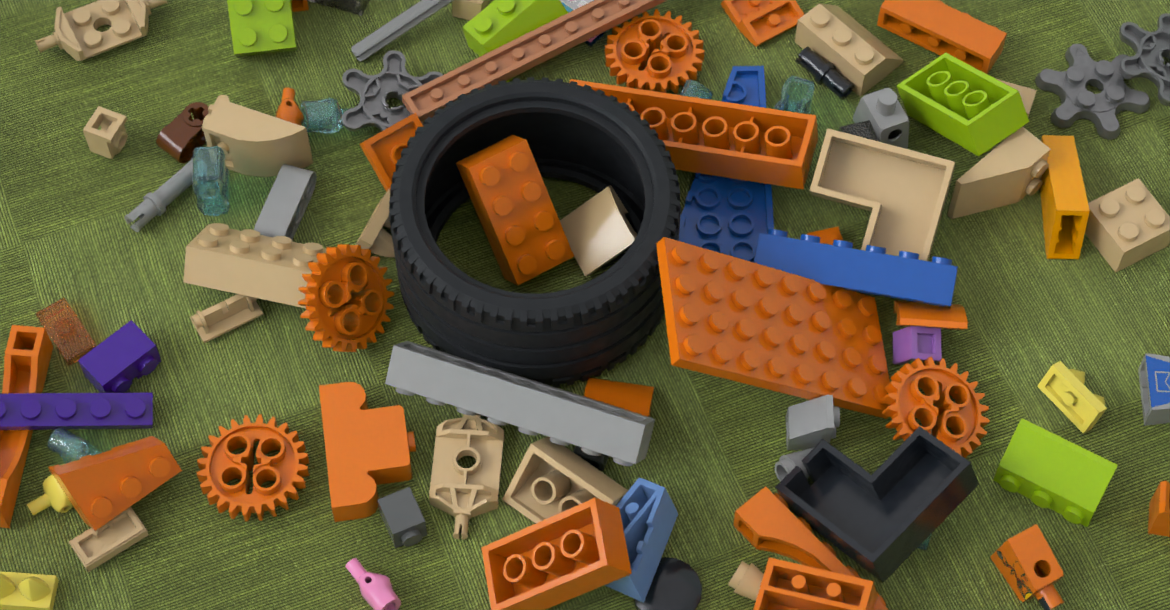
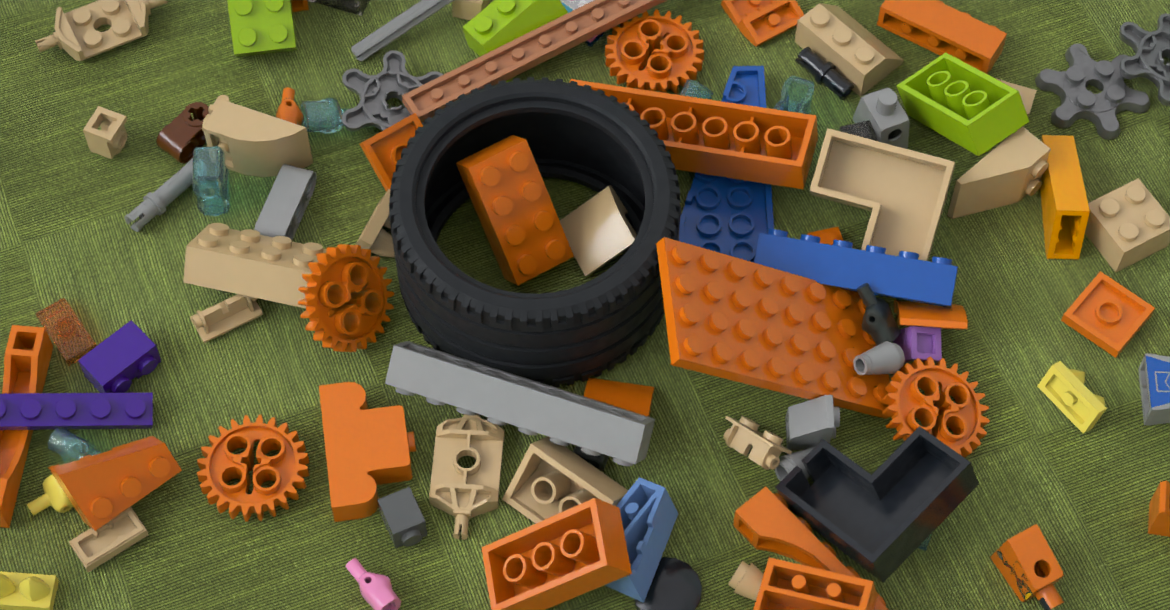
(765, 445): none -> tan hinge
(878, 317): none -> pearl dark grey piece
(881, 359): none -> light grey cone
(1054, 473): lime slope -> none
(1108, 314): none -> orange plate

